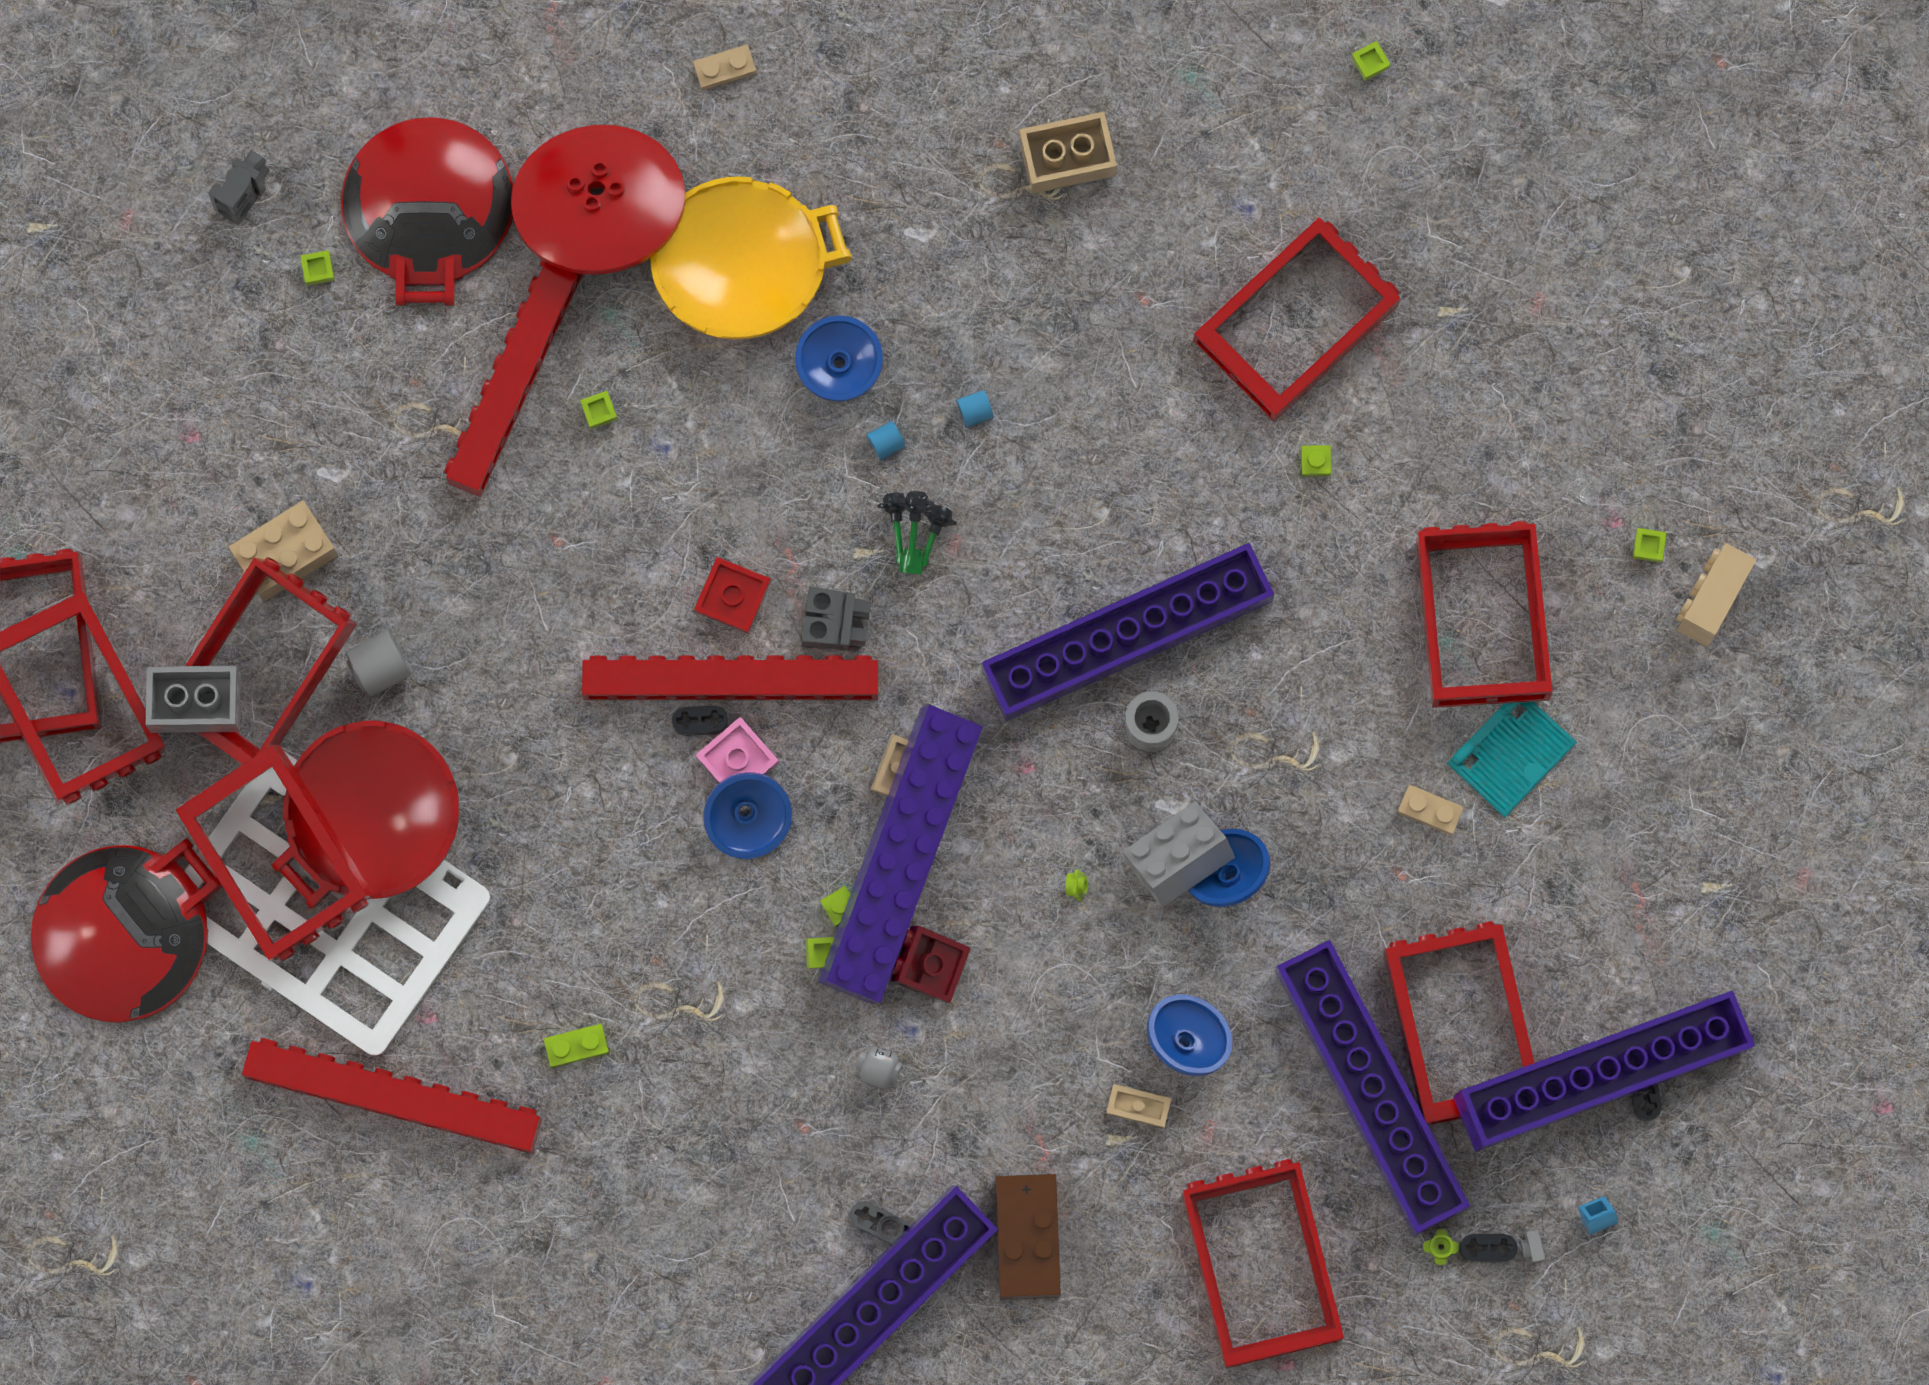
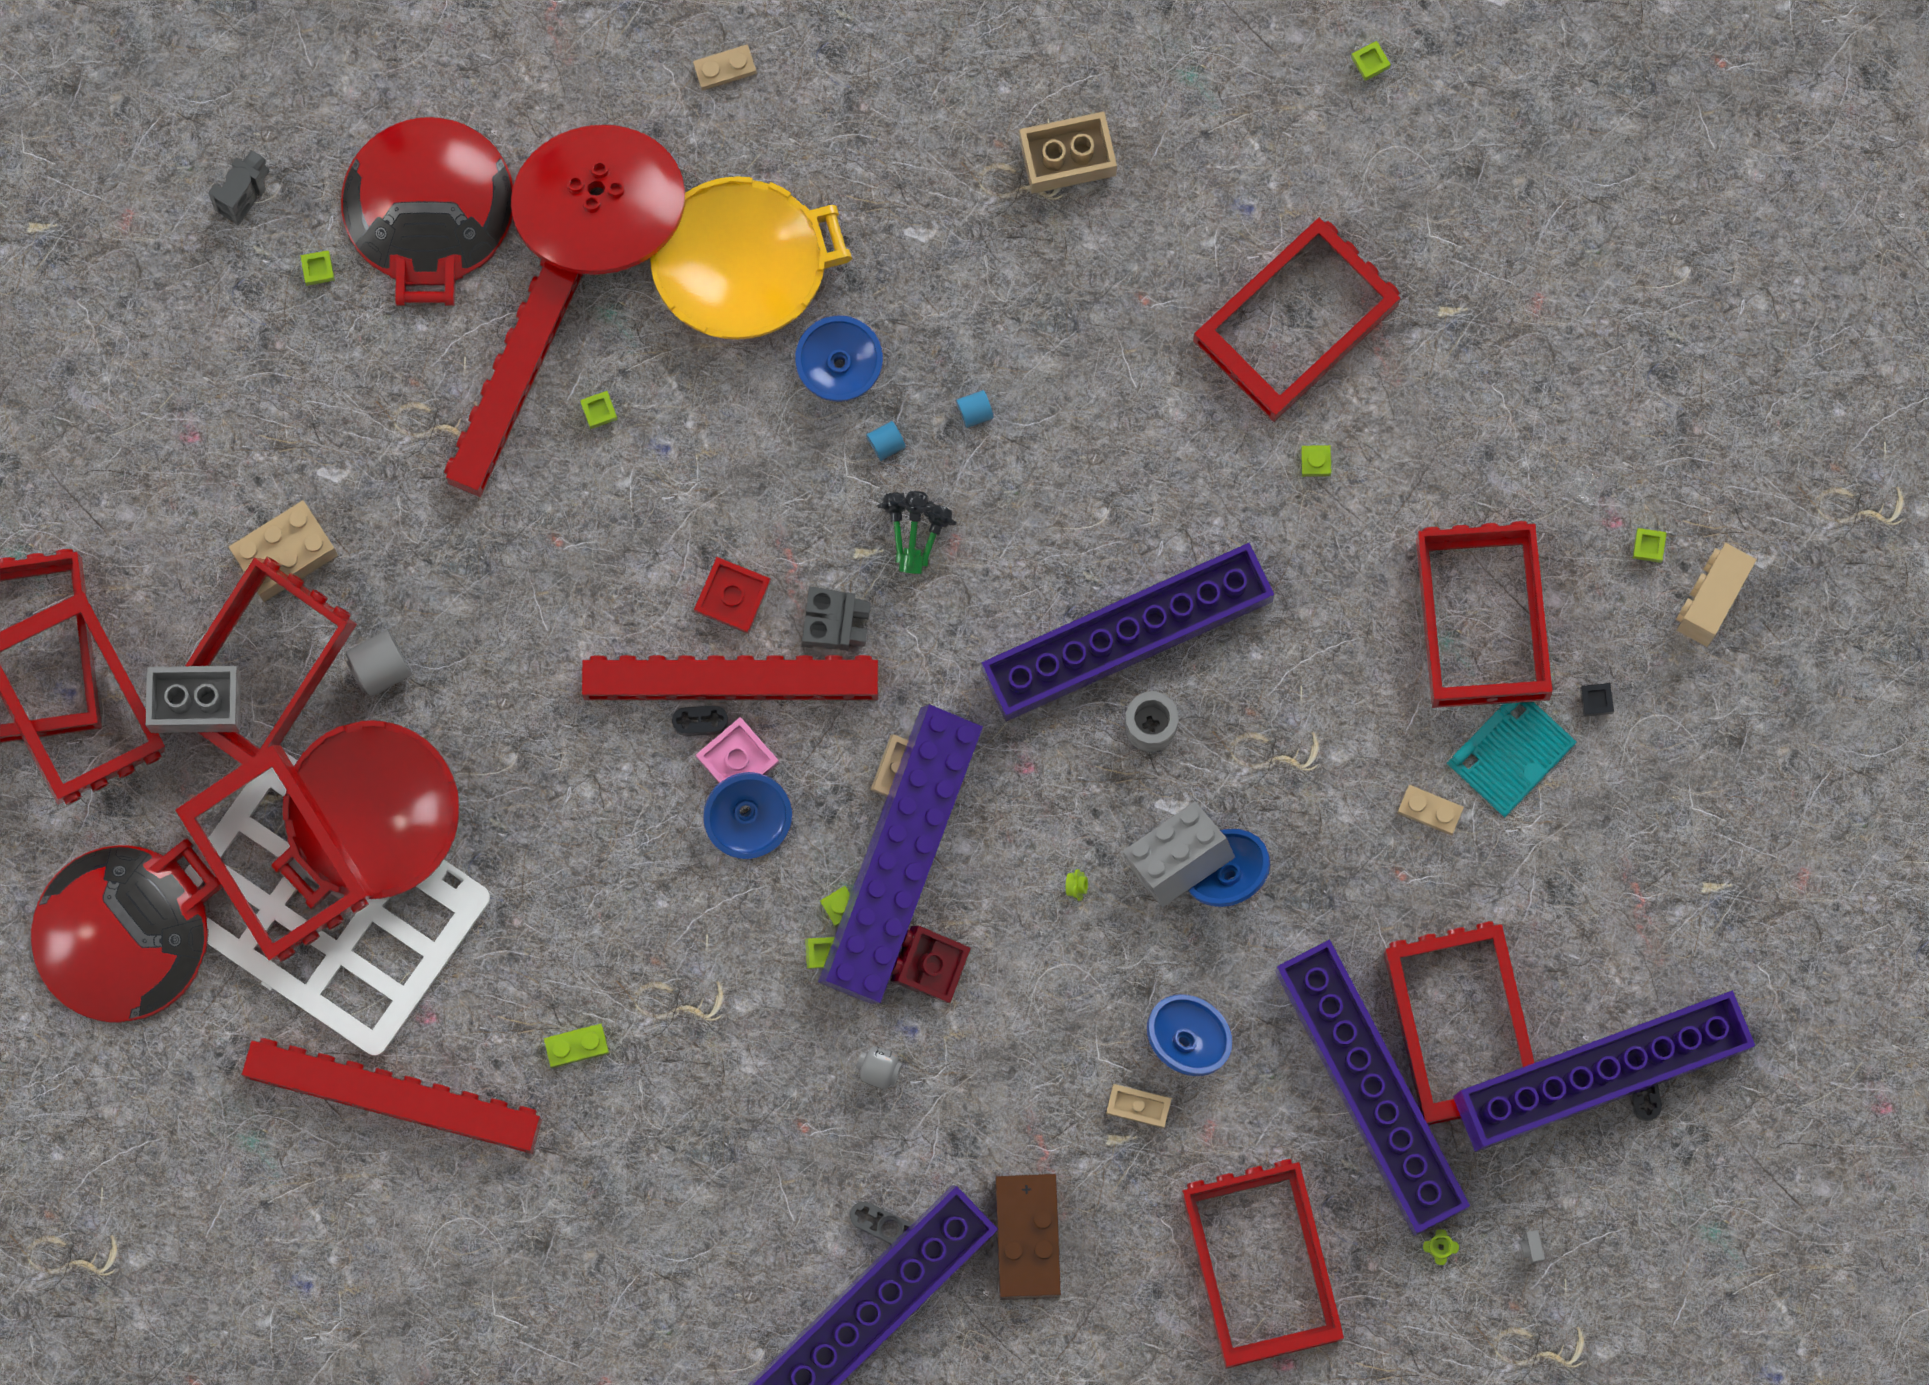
(1488, 1240): black beam -> none
(1597, 699): none -> black plate
(1597, 1215): dark azure brick -> none

